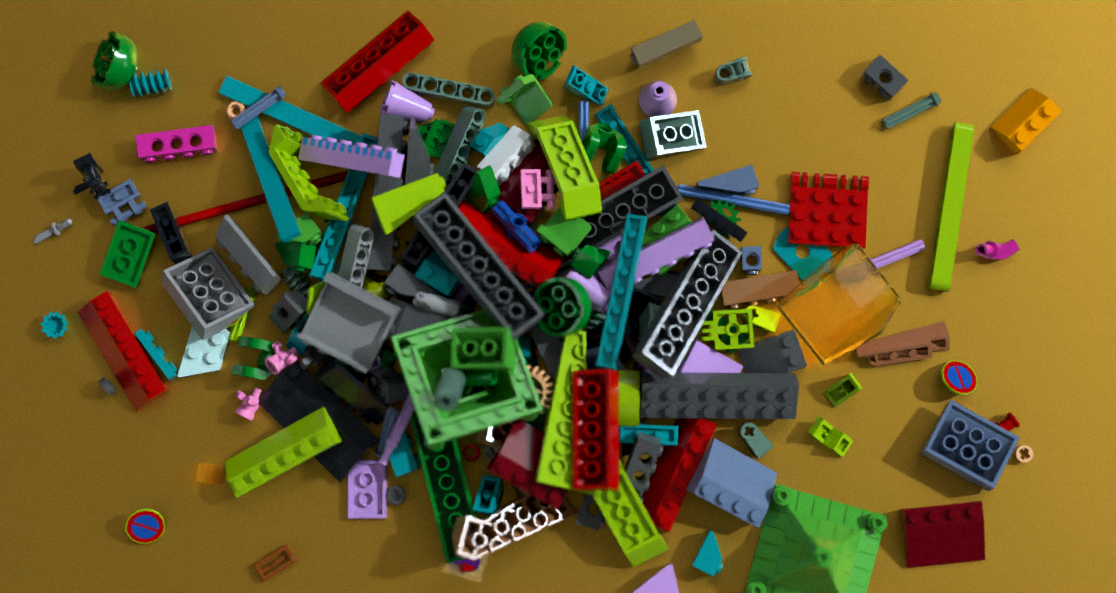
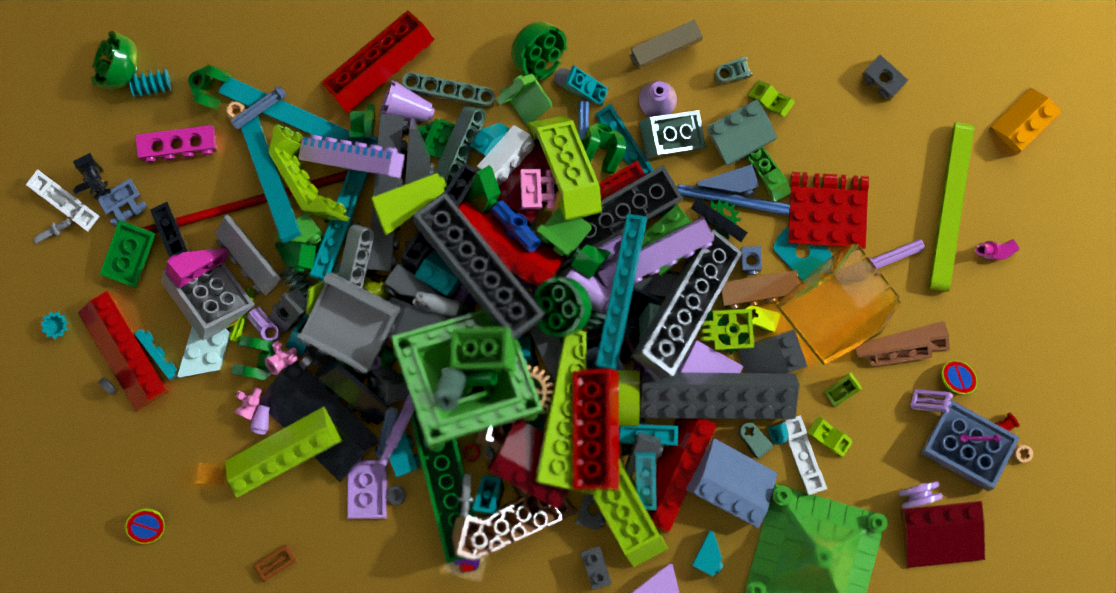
(62, 200): none -> white slope
(193, 264): none -> dark pink slope
(199, 91): none -> green piece
(260, 421): none -> lavender cone
(263, 324): none -> lavender piece
(362, 122): none -> green panel
(465, 495): none -> light grey piece
(561, 76): none -> flat silver tile
(596, 568): none -> dark grey brick
(646, 479): none -> teal tile
(741, 132): none -> sand green slope
(769, 174): none -> bright green slope
(771, 99): none -> lime slope
(778, 433): none -> teal tile
(804, 456): none -> white slope
(912, 110): sand green axle -> none
(920, 495): none -> lavender wheel
(927, 407): none -> lavender tile
(963, 438): none -> magenta hinge

